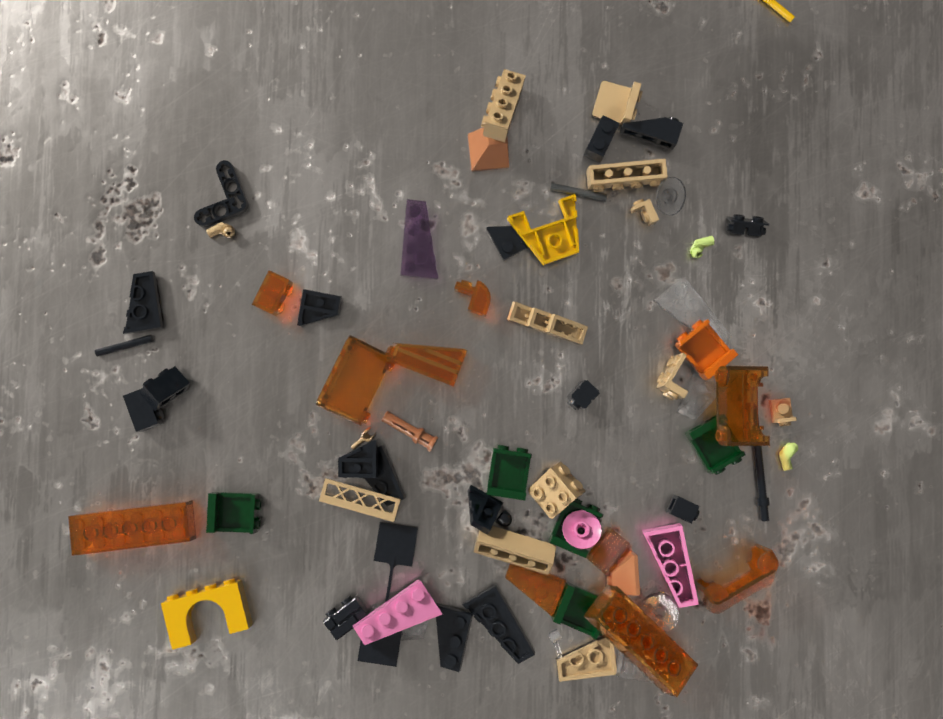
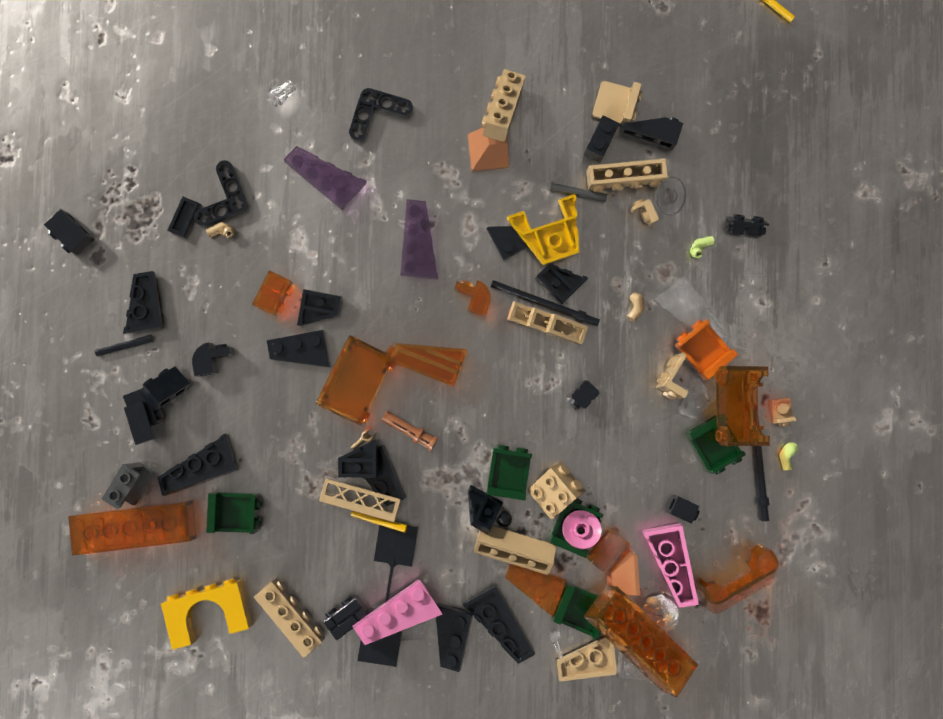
(68, 232): none -> black brick
(128, 484): none -> dark grey panel
(139, 423): none -> black tile
(184, 217): none -> black tile
(205, 358): none -> black brick
(205, 465): none -> black wing
(280, 93): none -> clear cone
(289, 617): none -> tan brick
(302, 348): none -> black wing
(331, 181): none -> clear purple wing
(371, 106): none -> black beam
(393, 525): none -> yellow bar
(560, 282): none -> black wing
(579, 315): none -> black bar
(638, 302): none -> tan arm

